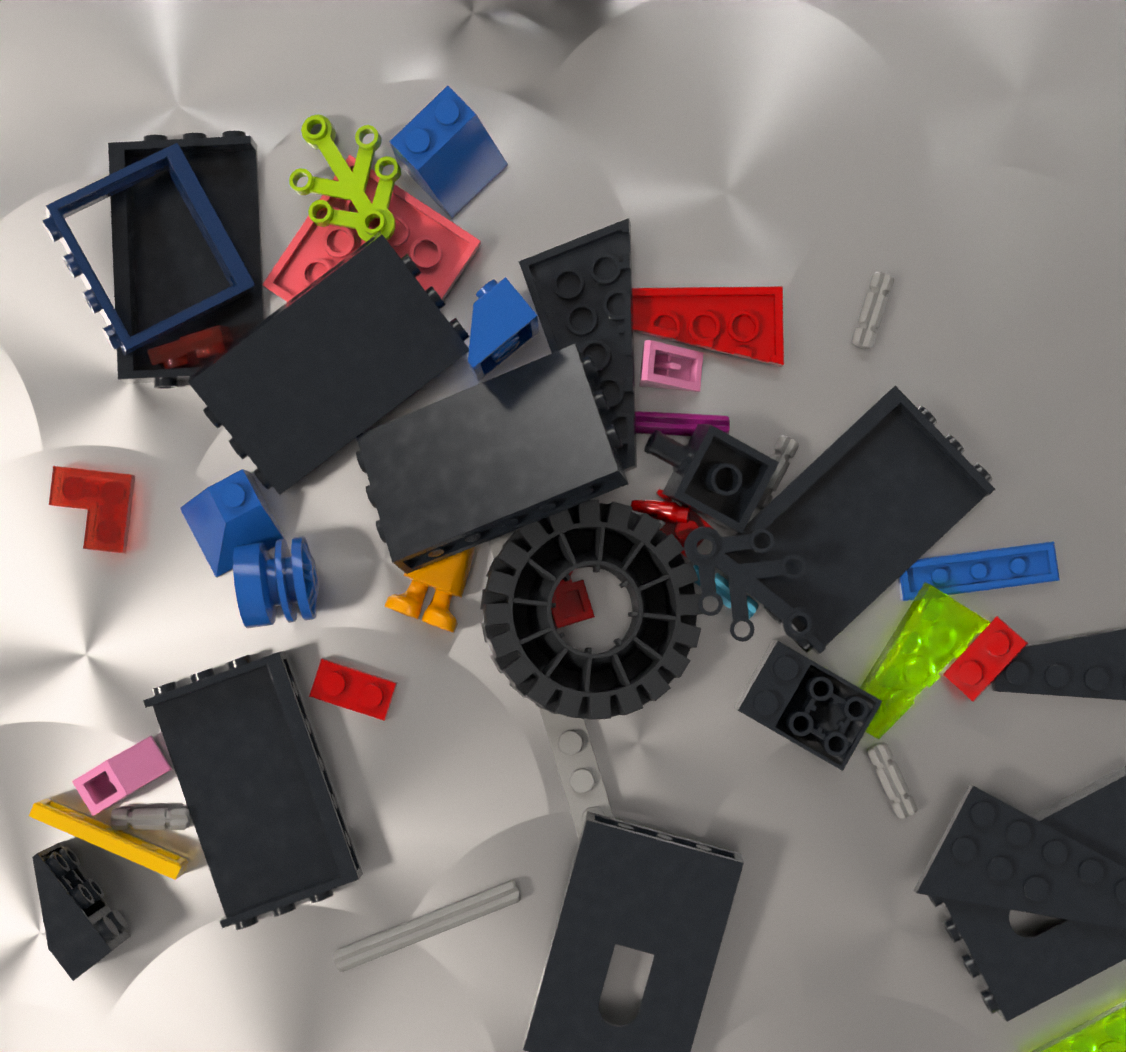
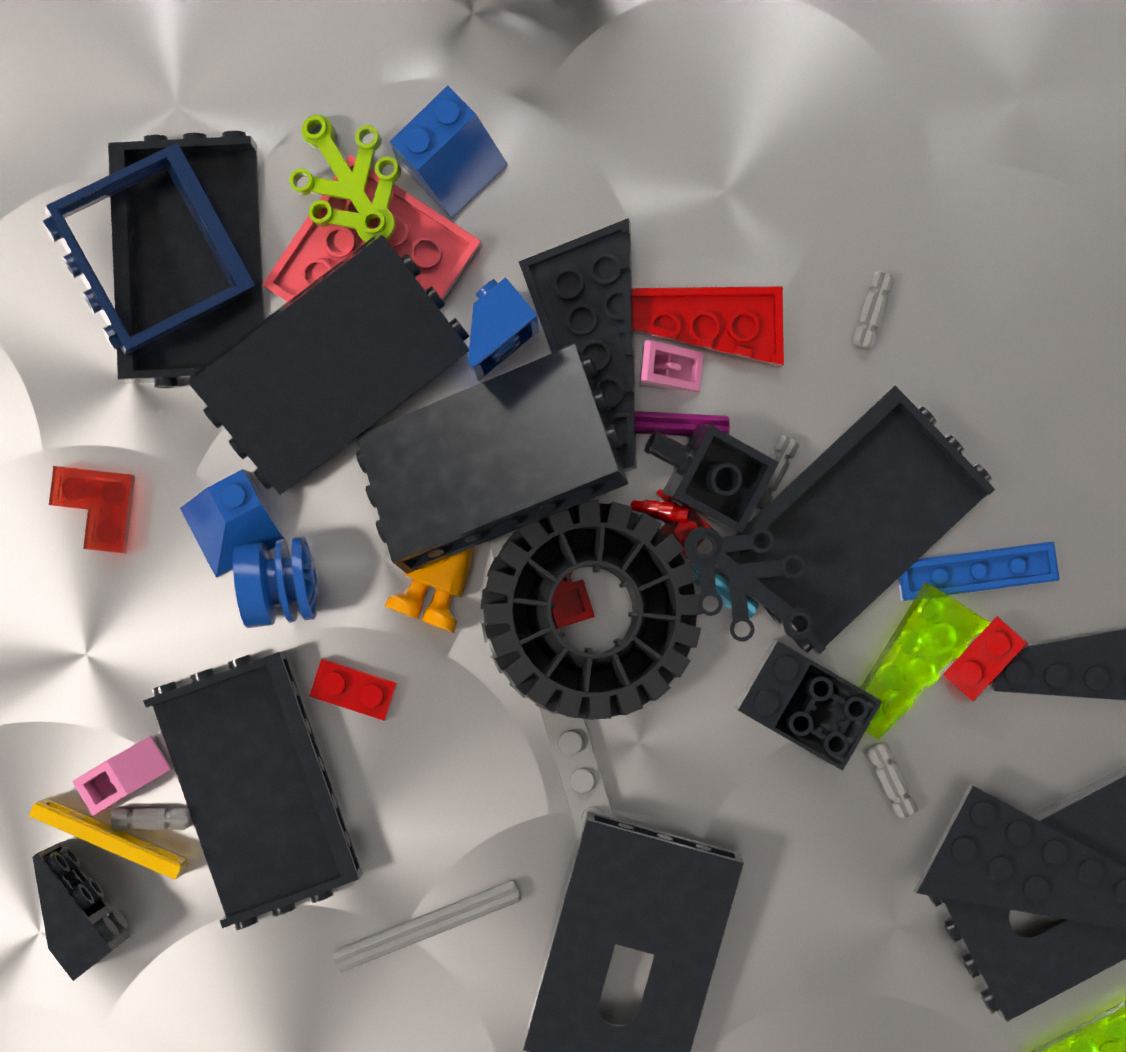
(203, 343): clear red plate -> none

